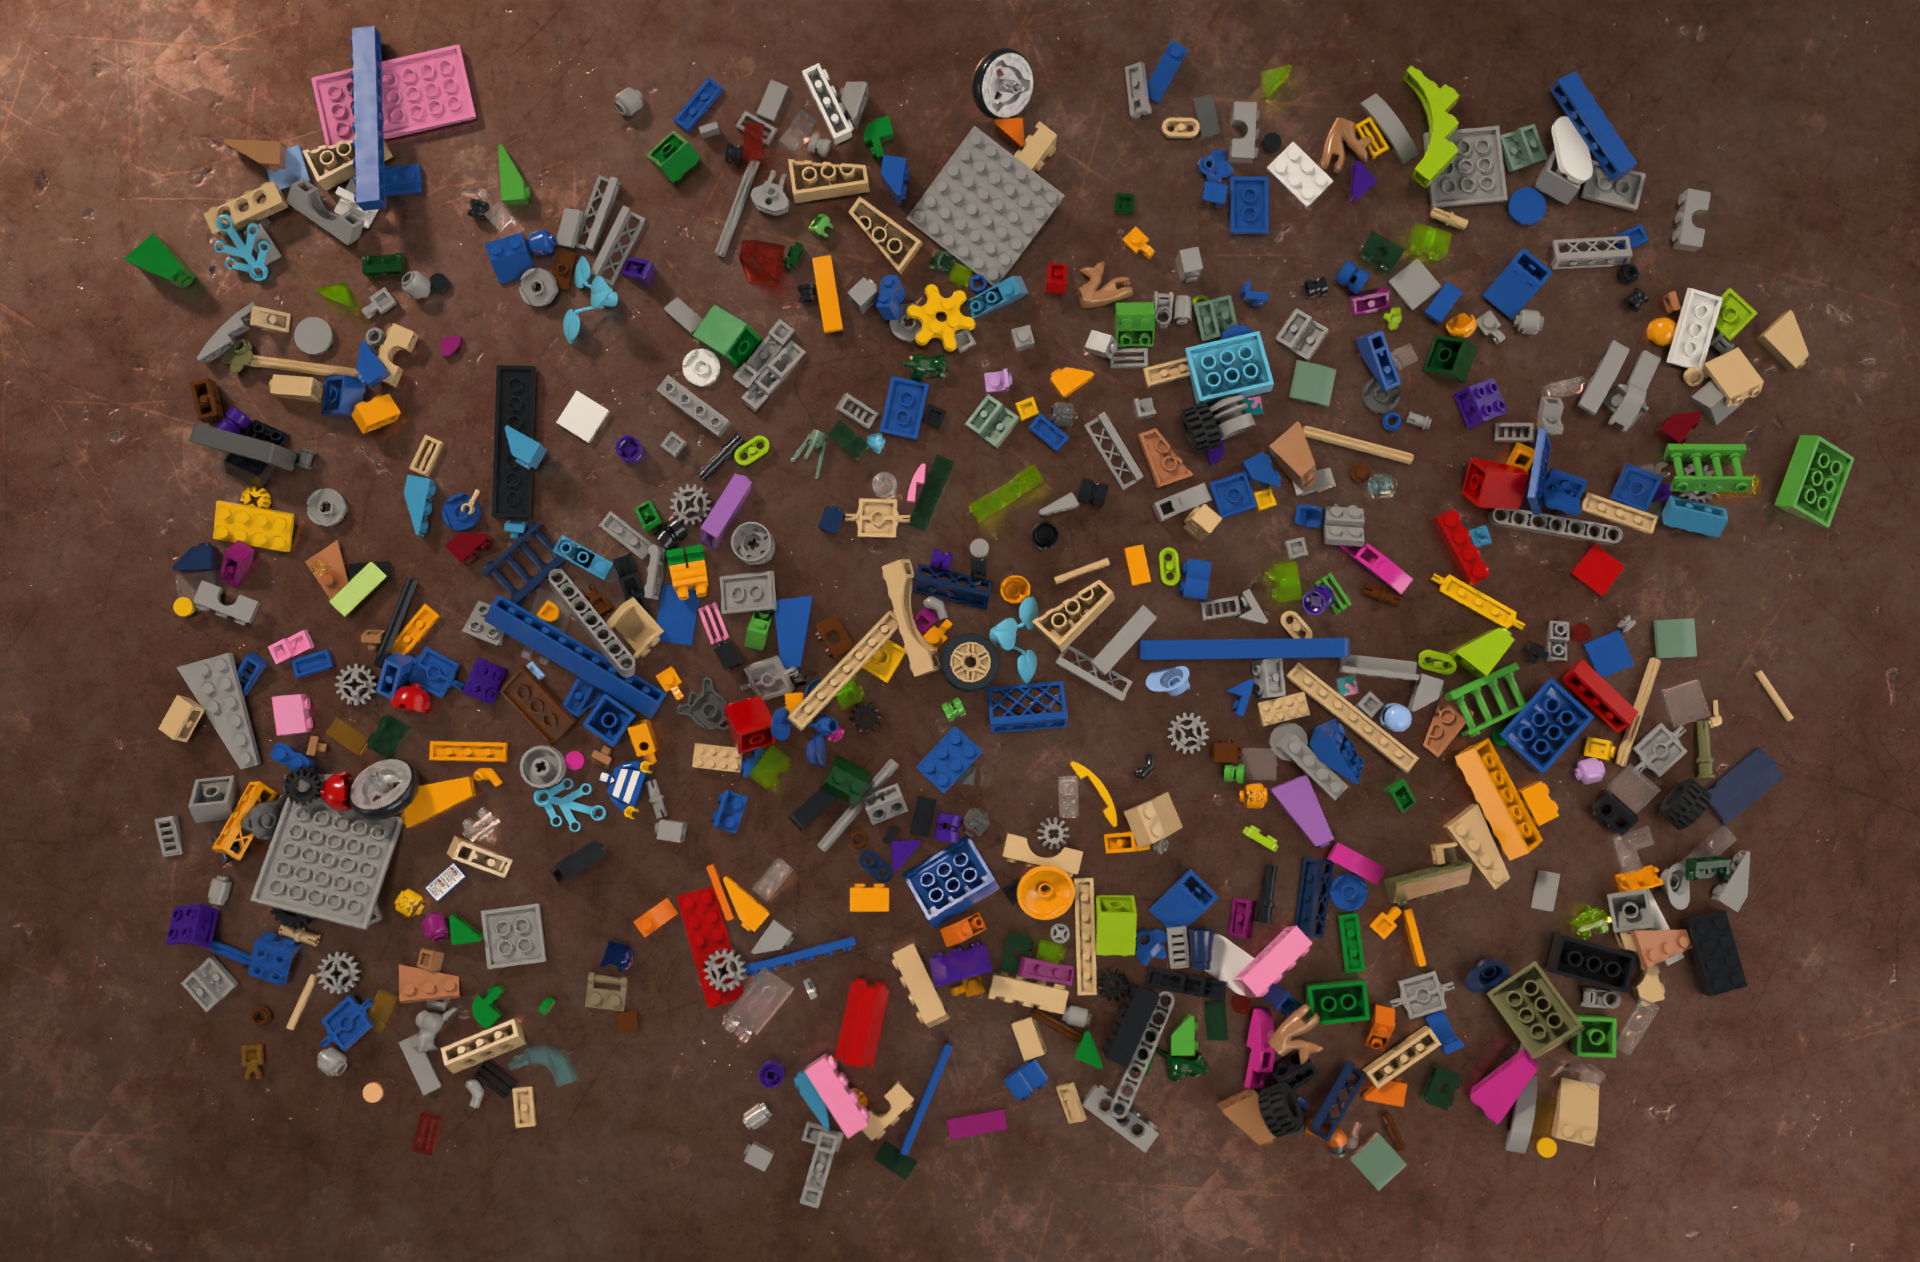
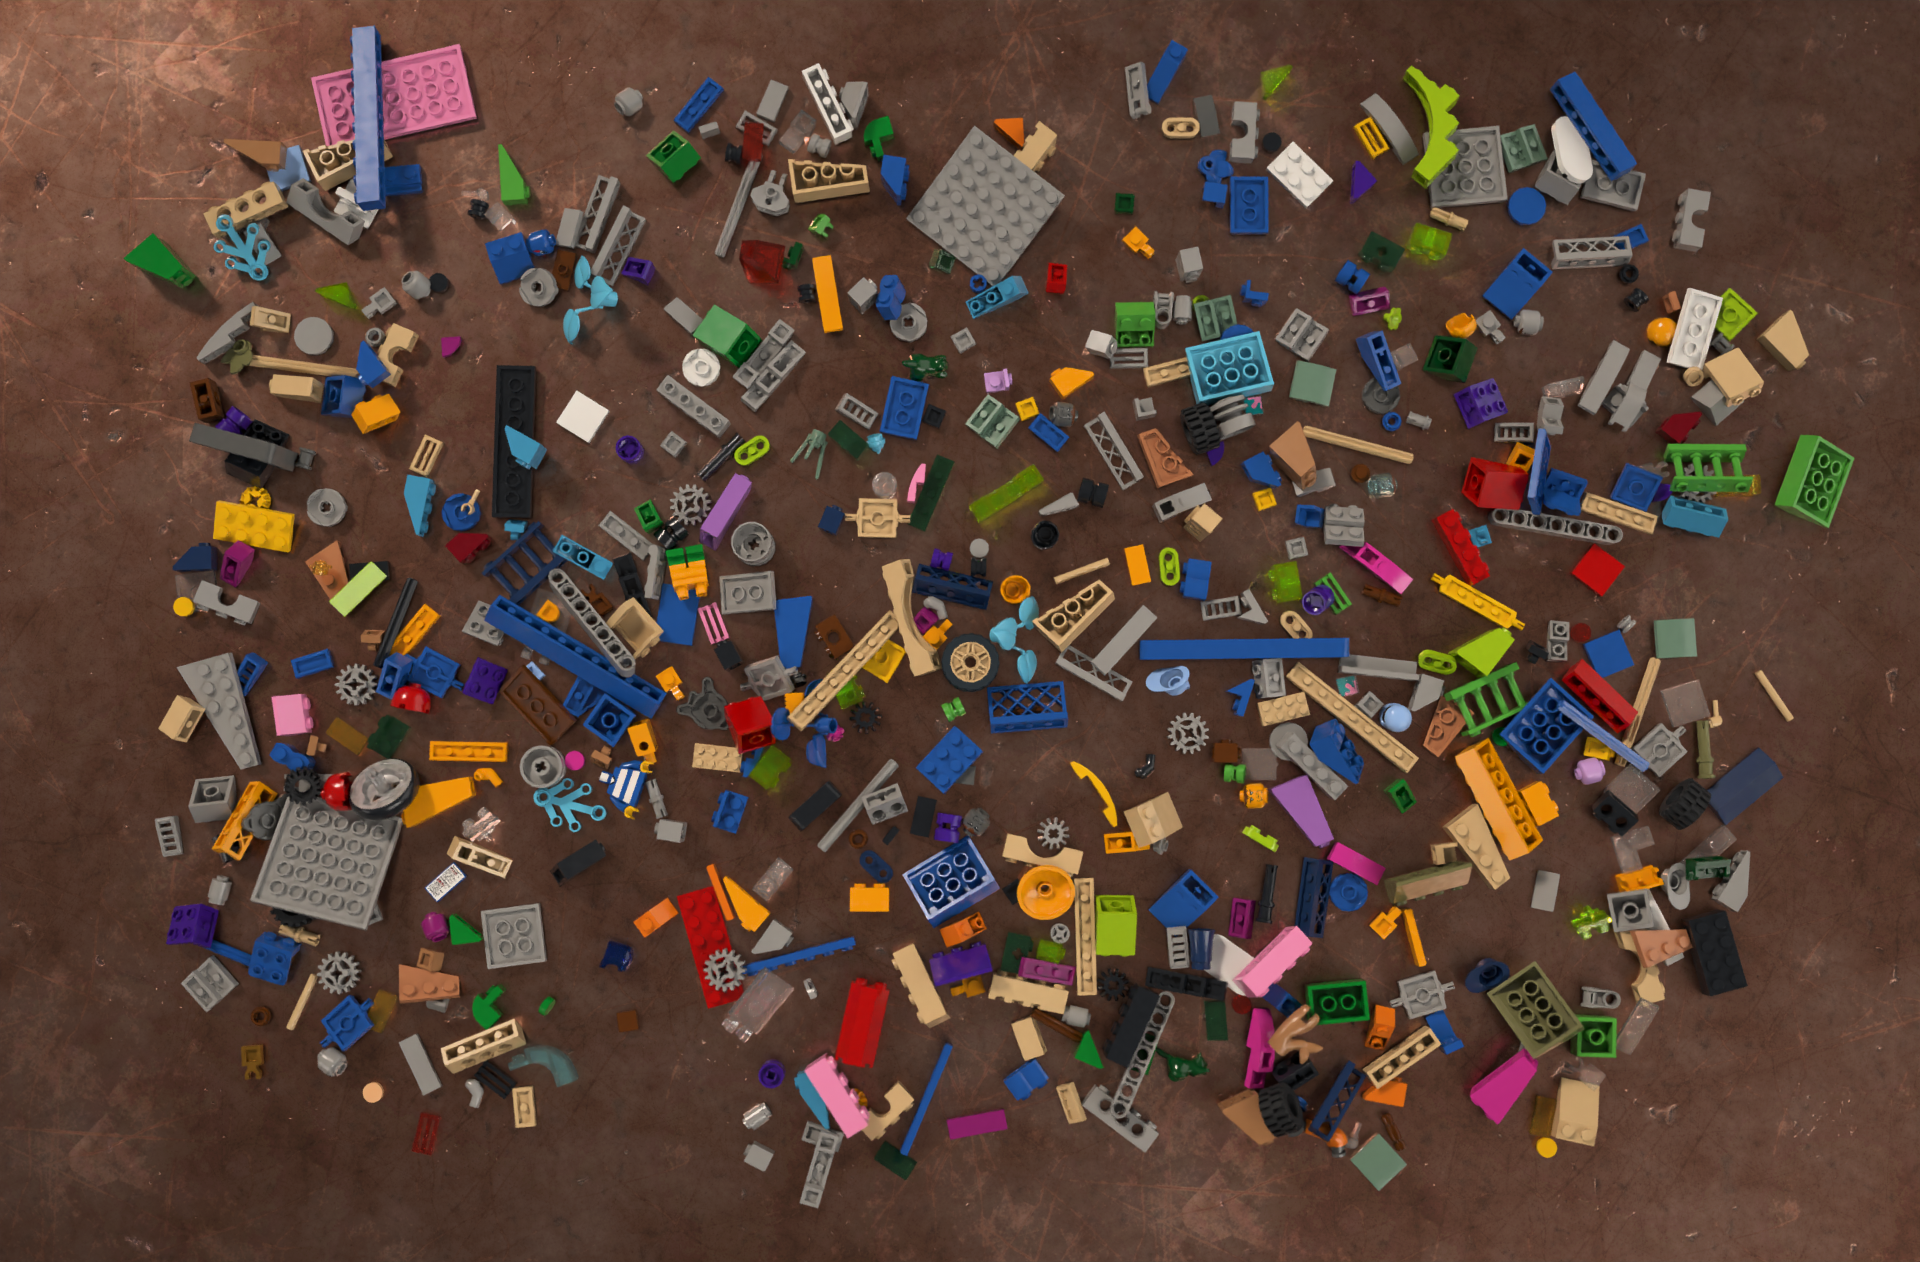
(291, 647): bright pink slope -> none
(383, 265): dark green hinge -> none
(409, 903): yellow head -> none
(429, 1026): light grey animal -> none
(606, 998): dark tan plate -> none
(759, 629): bright green slope -> none
(846, 781): dark green slope -> none
(891, 239): tan wedge -> none
(902, 850): dark purple slope -> none
(931, 326): yellow plate -> none
(960, 275): clear neon green tile -> none
(1014, 84): flat silver wheel -> none
(1022, 338): light grey brick -> none
(1068, 796): clear slope -> none
(1111, 292): medium nougat piece -> none
(1152, 946): blue plate -> none
(1182, 1037): bright green slope -> none
(1233, 495): blue plate -> none
(1316, 287): black wheel -> none
(1334, 149): medium nougat piece -> none
(1351, 943): green plate -> none
(1414, 284): light grey tile -> none
(1443, 302): blue slope -> none
(1444, 1077): clear green brick -> none
(1522, 1118): light grey slope -> none
(1591, 963): black brick -> none
(1602, 735): none -> axle

